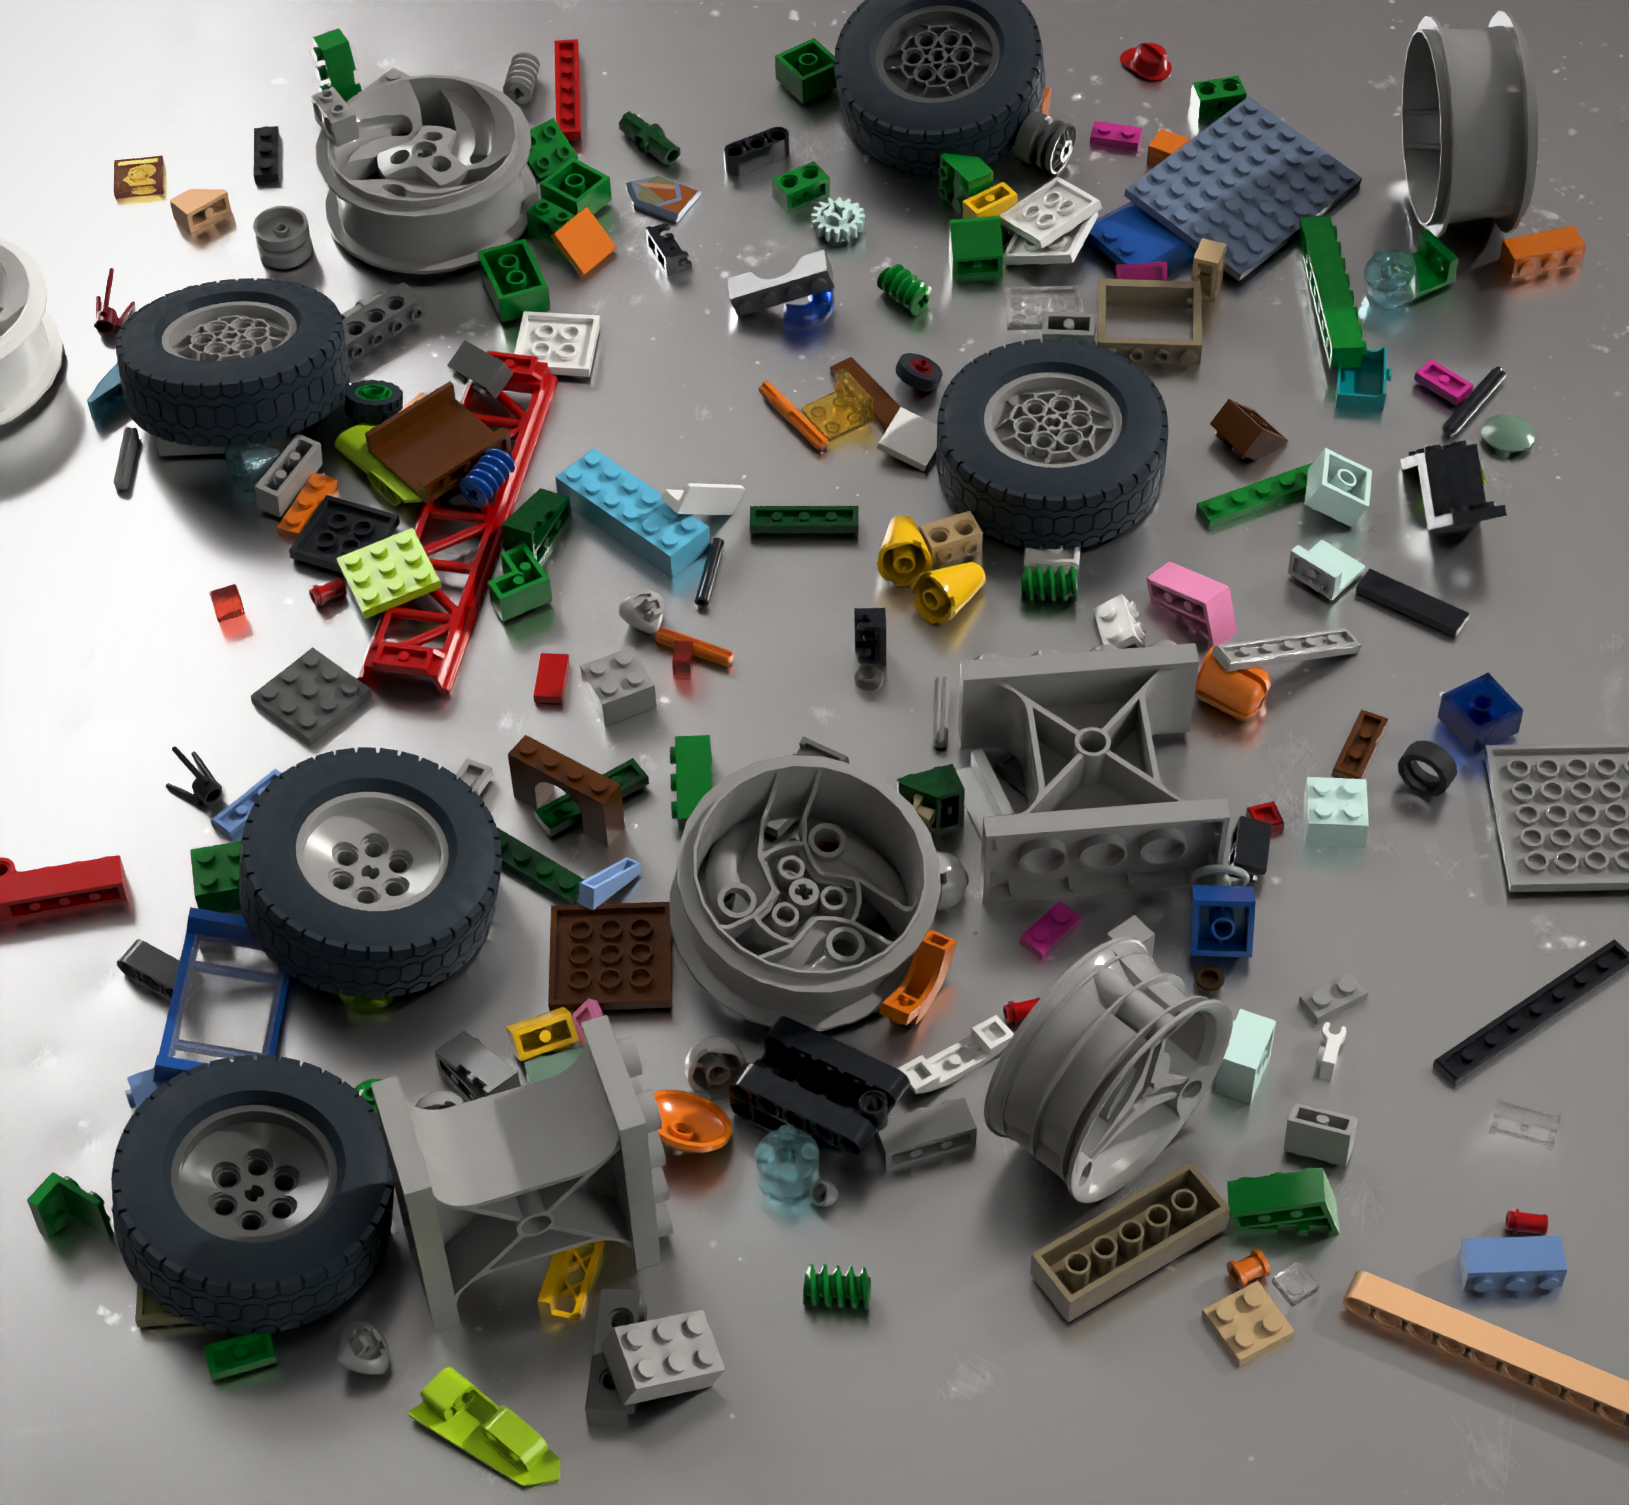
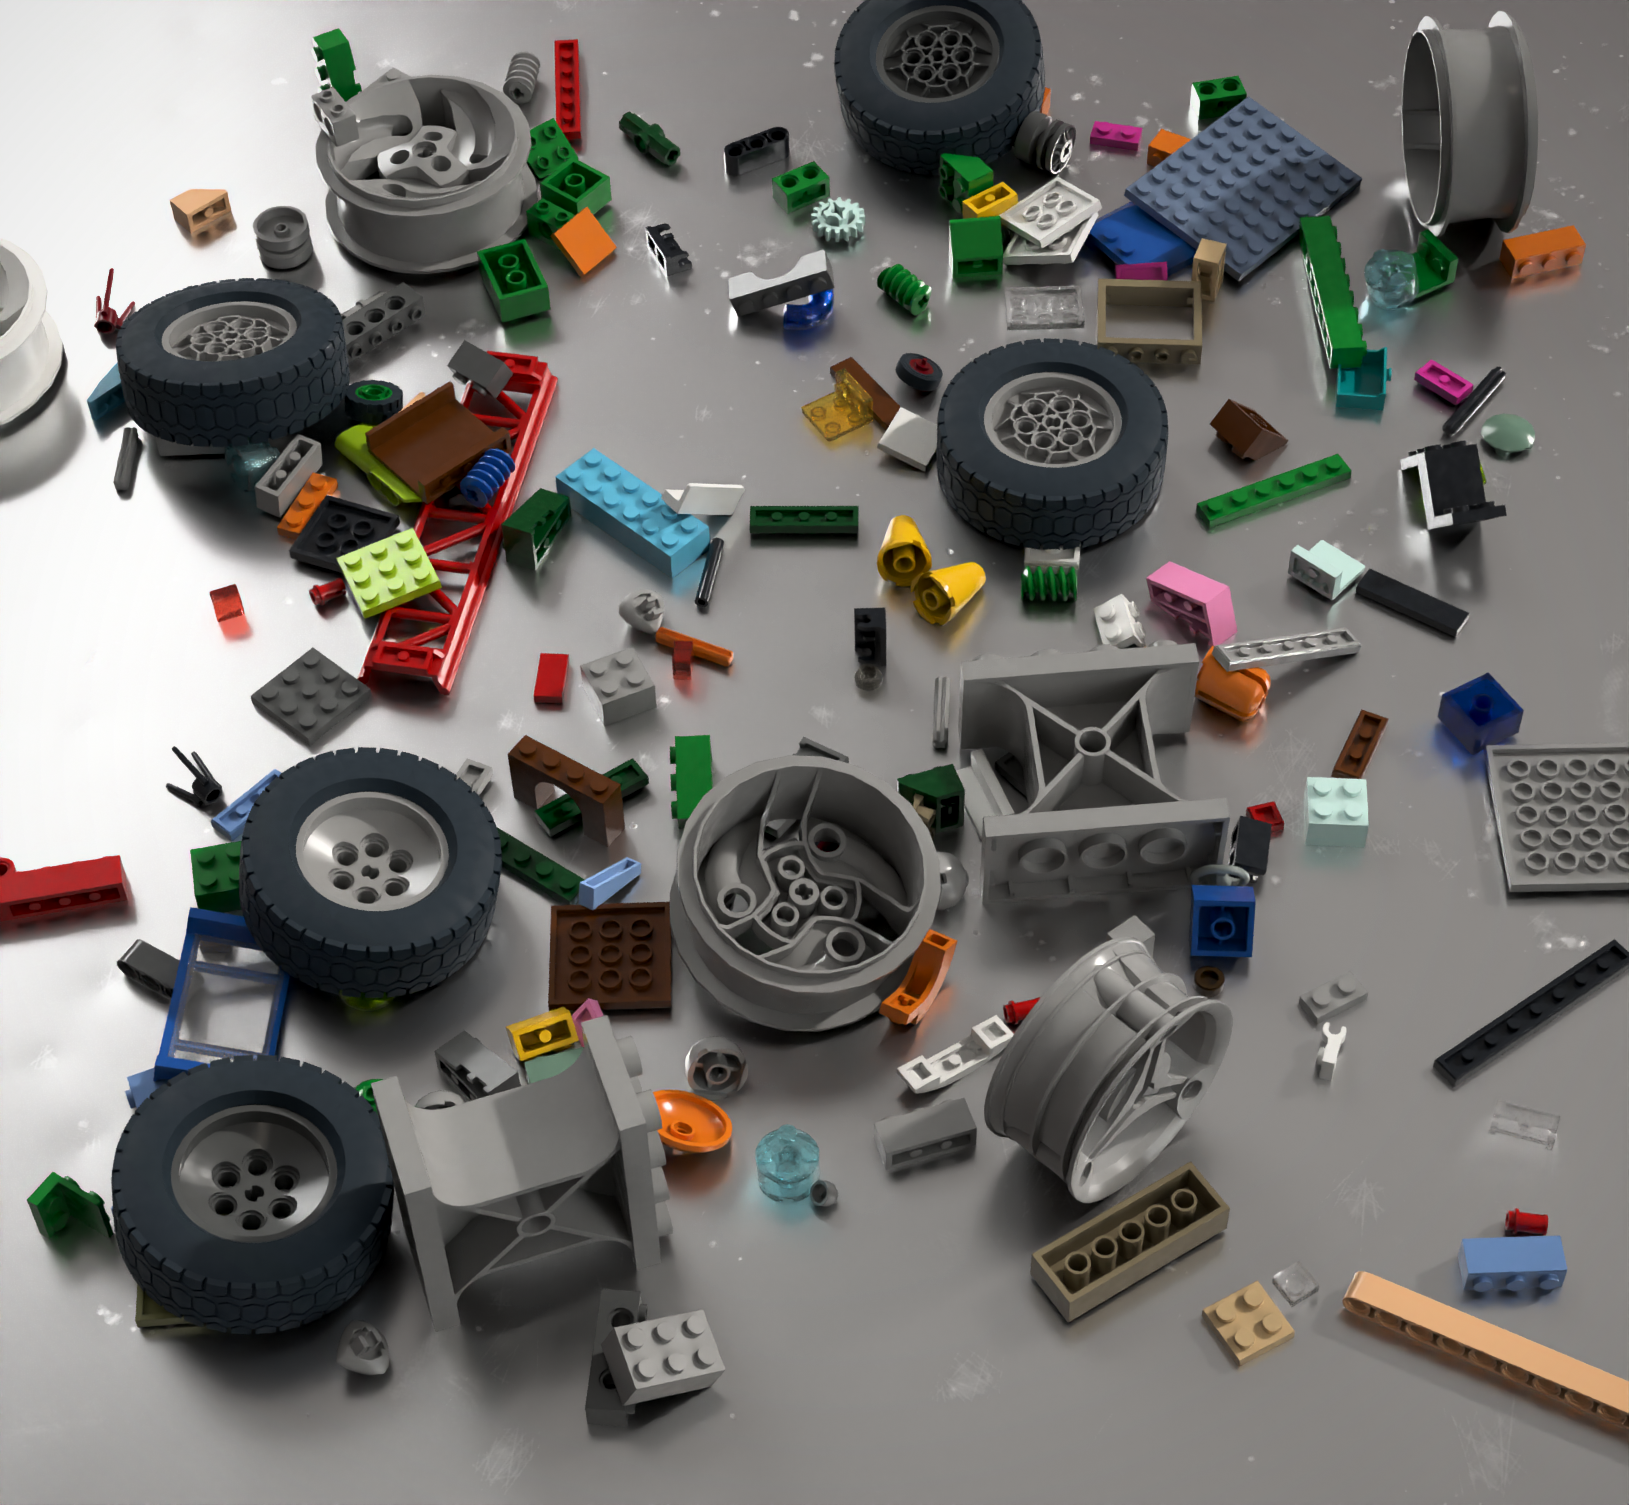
(138, 177): clear yellow tile -> none
(239, 1354): green plate -> none
(266, 154): black plate -> none
(485, 1430): lime panel -> none
(521, 585): green brick -> none
(555, 1280): yellow fence -> none
(560, 340): white plate -> none
(662, 197): tile -> none
(793, 415): orange axle -> none
(806, 70): green brick -> none
(817, 1088): black panel -> none
(837, 1286): green piece -> none
(952, 537): tan brick -> none
(1050, 930): dark pink plate -> none
(1070, 326): light grey brick -> none
(1148, 61): red piece -> none
(1245, 1056): light aqua brick -> none
(1248, 1268): orange bush -> none
(1283, 1200): green wedge -> none
(1320, 1134): light grey brick -> none
(1338, 487): light aqua brick -> none
(1435, 757): black tyre -> none

